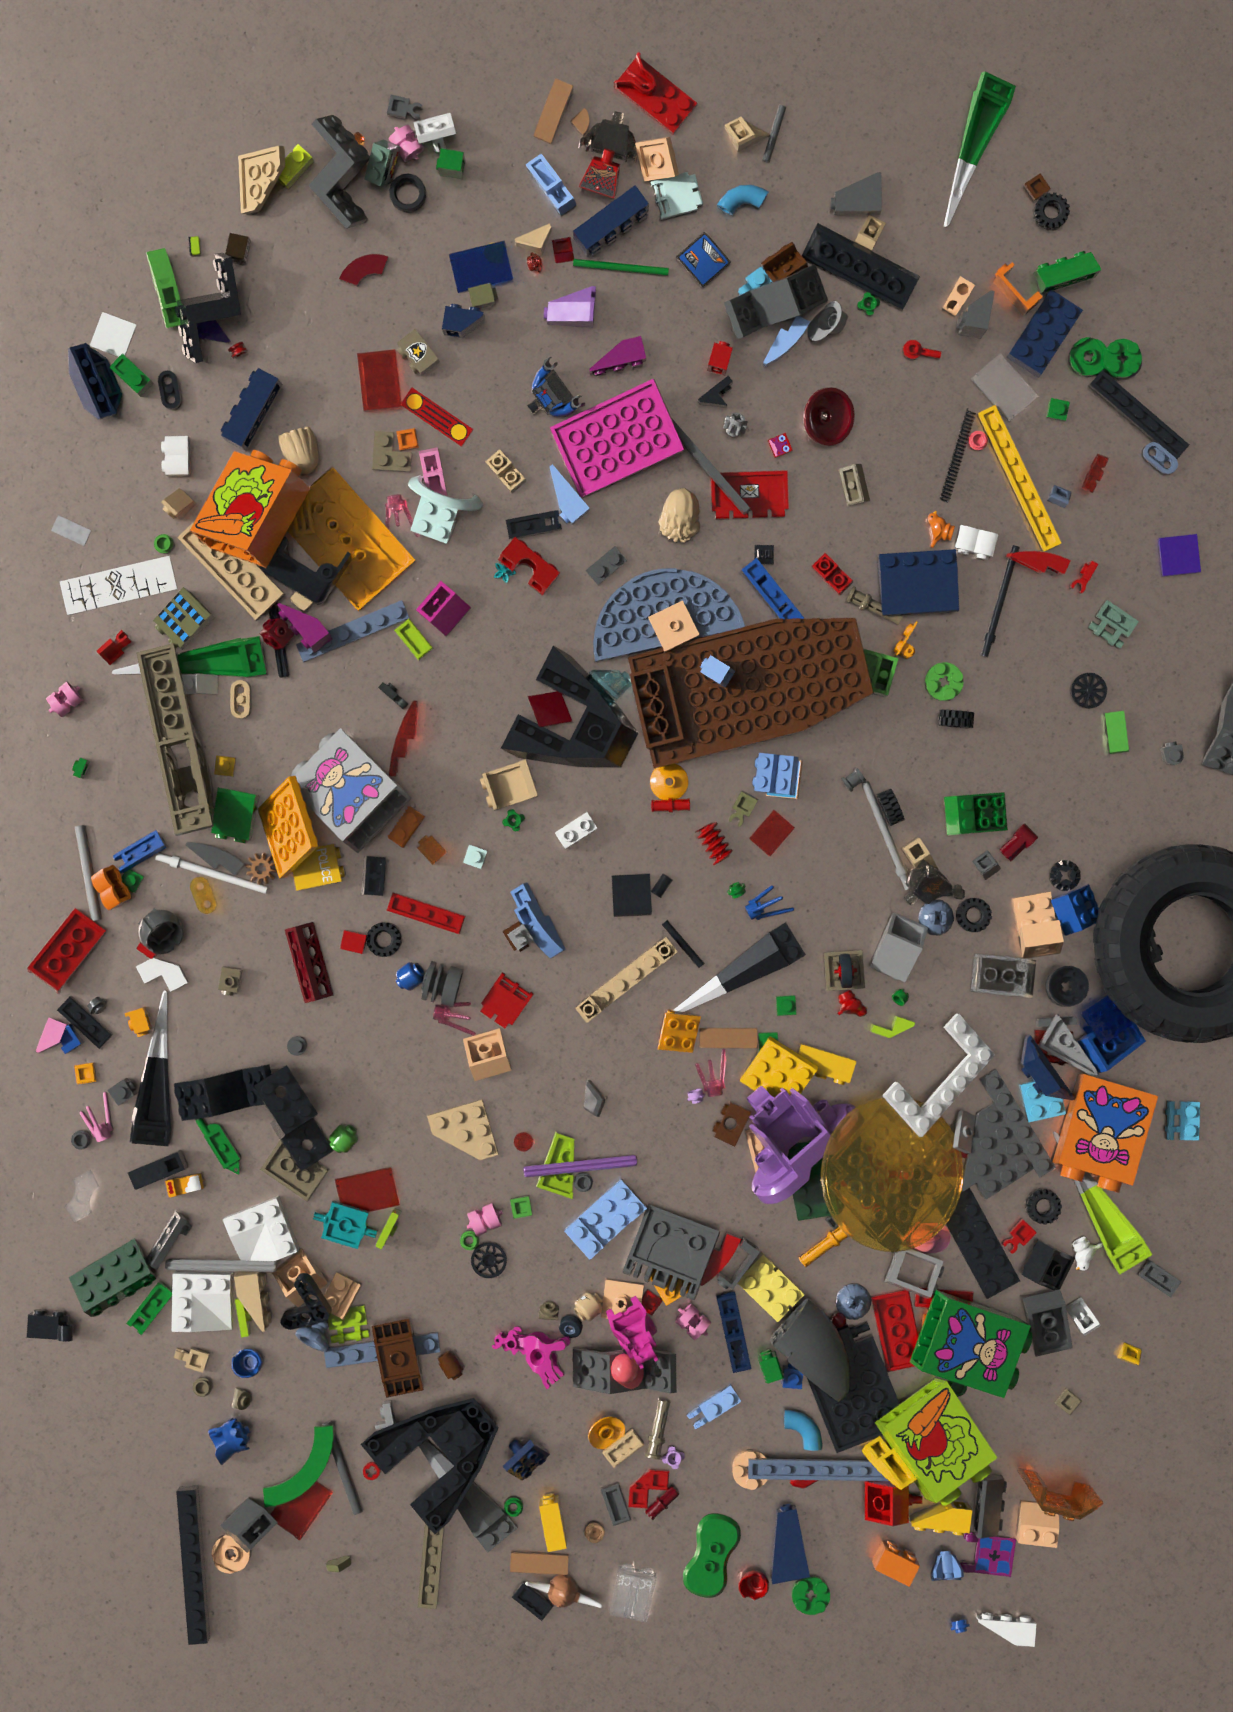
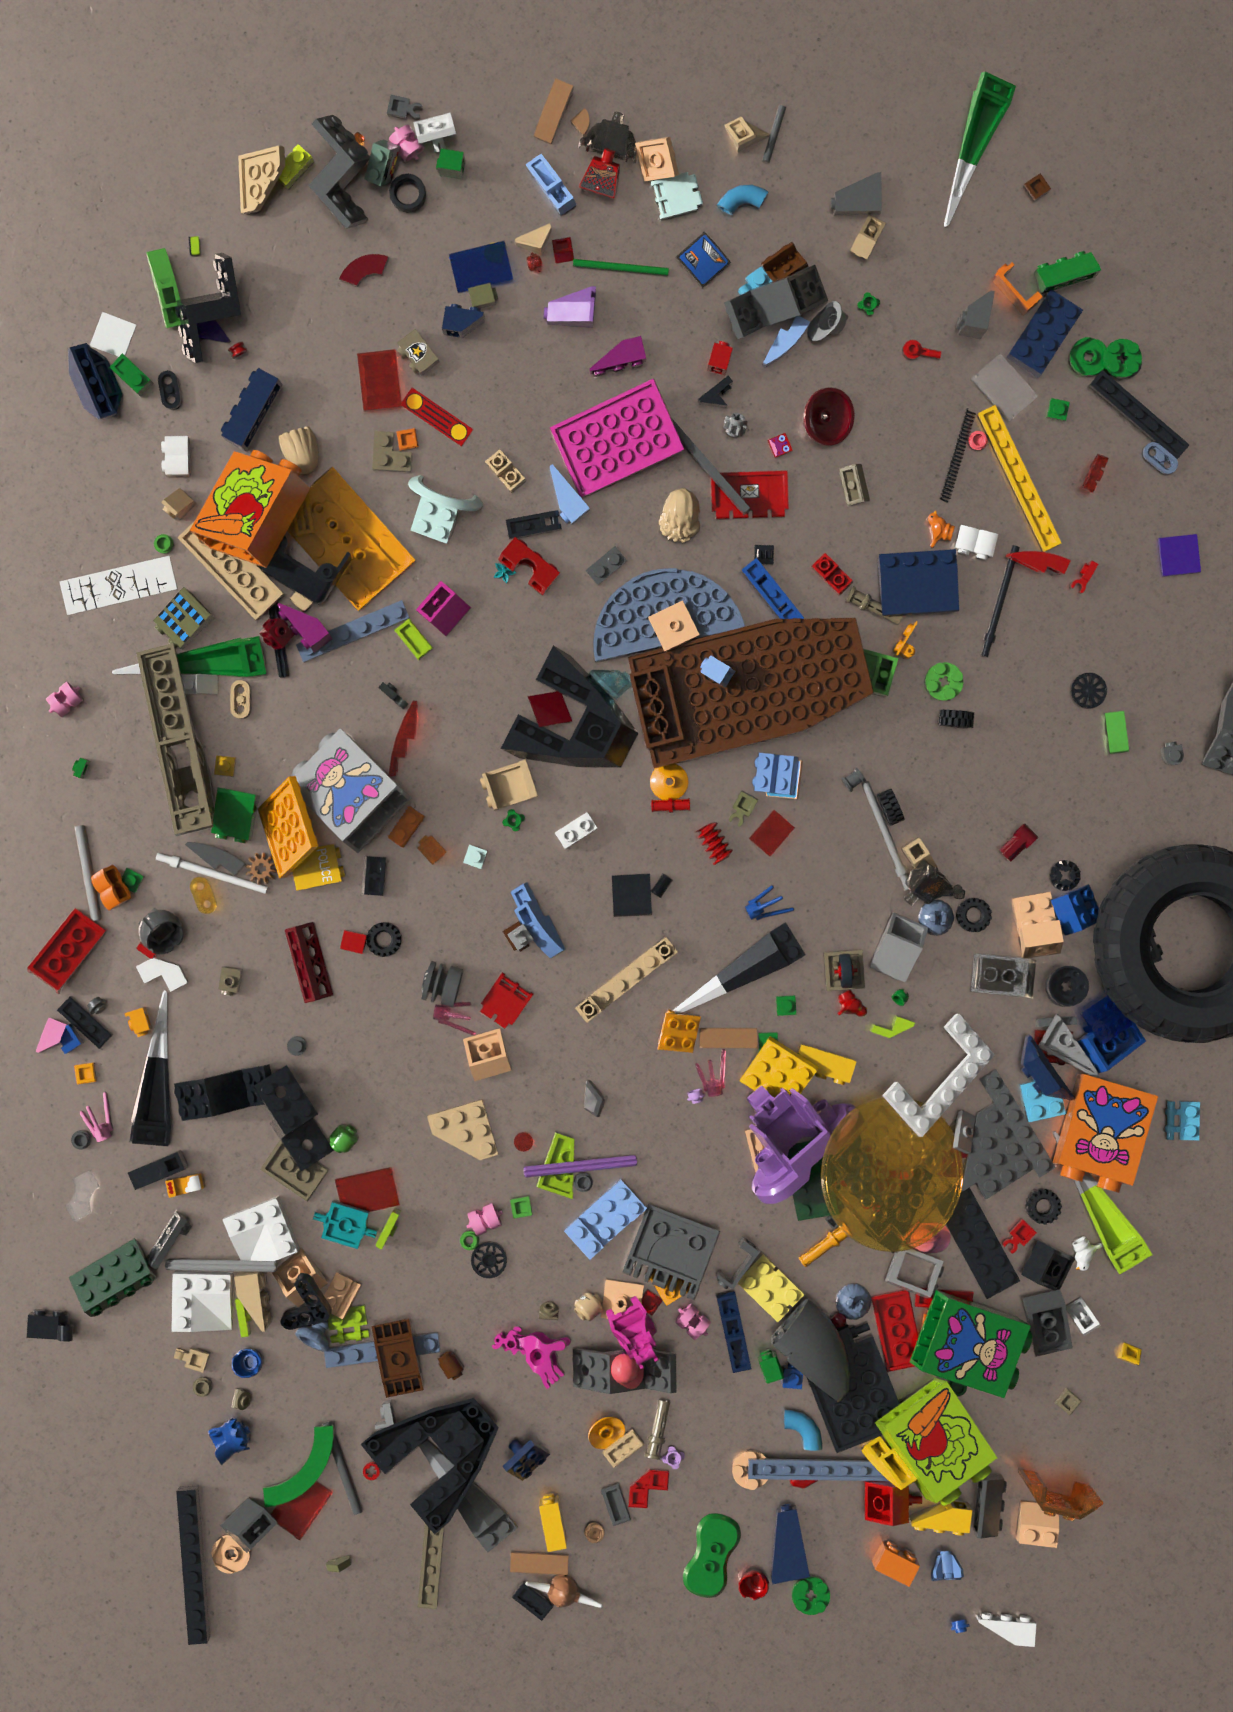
(71, 530): flat silver sticker -> none
(112, 650): red plate -> none
(123, 1091): dark grey brick -> none
(140, 851): blue hinge -> none
(150, 1307): green plate -> none
(220, 1145): green plate -> none
(238, 248): dark brown brick -> none
(395, 504): clear pink plant -> none
(410, 976): blue head -> none
(426, 913): red tile -> none
(433, 470): bright pink slope -> none
(513, 1513): green plate -> none
(552, 393): torso -> none
(570, 1321): black wheel -> none
(611, 221): dark blue brick -> none
(632, 1593): clear brick -> none
(655, 94): red plate -> none
(662, 1502): dark red axle -> none
(683, 944): black bar -> none
(715, 1406): light blue hinge -> none
(721, 1256): red slope -> none
(731, 1135): reddish brown brick -> none
(736, 890): green plate -> none
(860, 266): black plate -> none
(958, 296): light nougat leg -> none
(975, 813): green slope -> none
(986, 865): dark grey slope -> none
(992, 1555): magenta flag -> none
(1051, 222): black tyre -> none
(1059, 496): sand blue slope -> none
(1115, 618): sand green plate -> none
(1159, 1278): dark grey plate -> none

